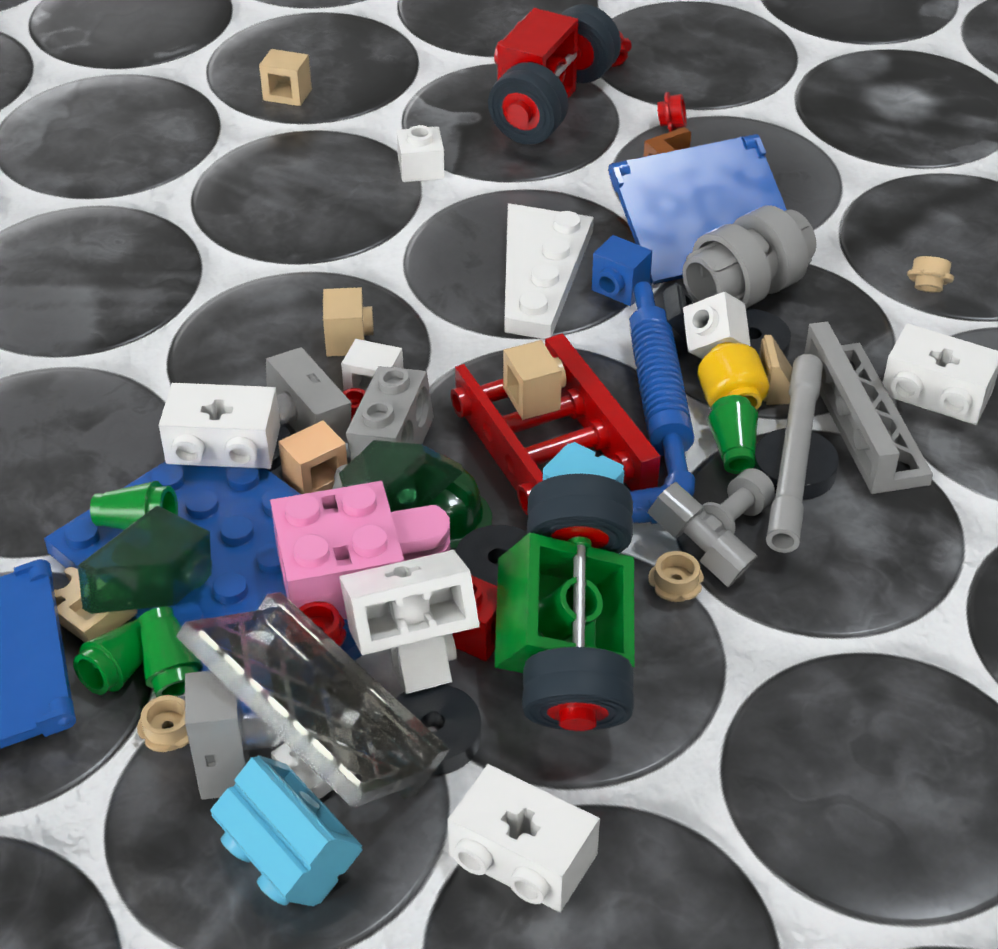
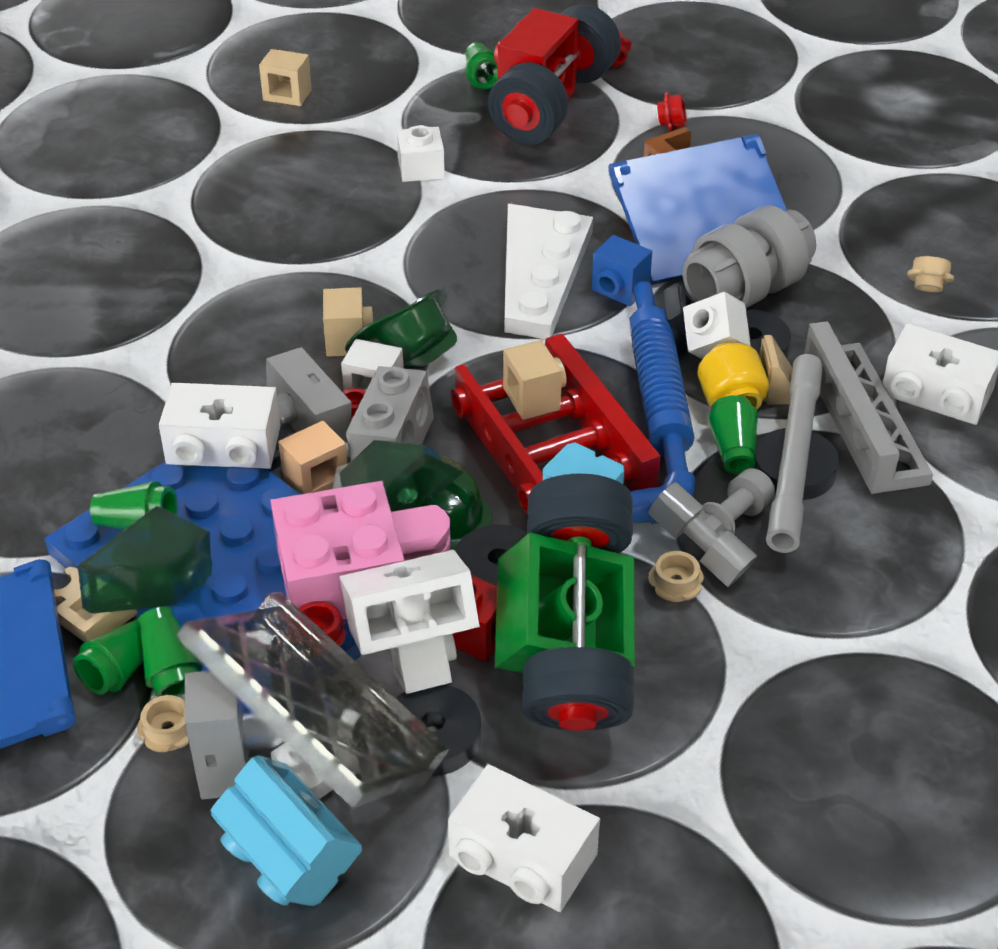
(417, 329): none -> dark green piece
(481, 66): none -> green cone

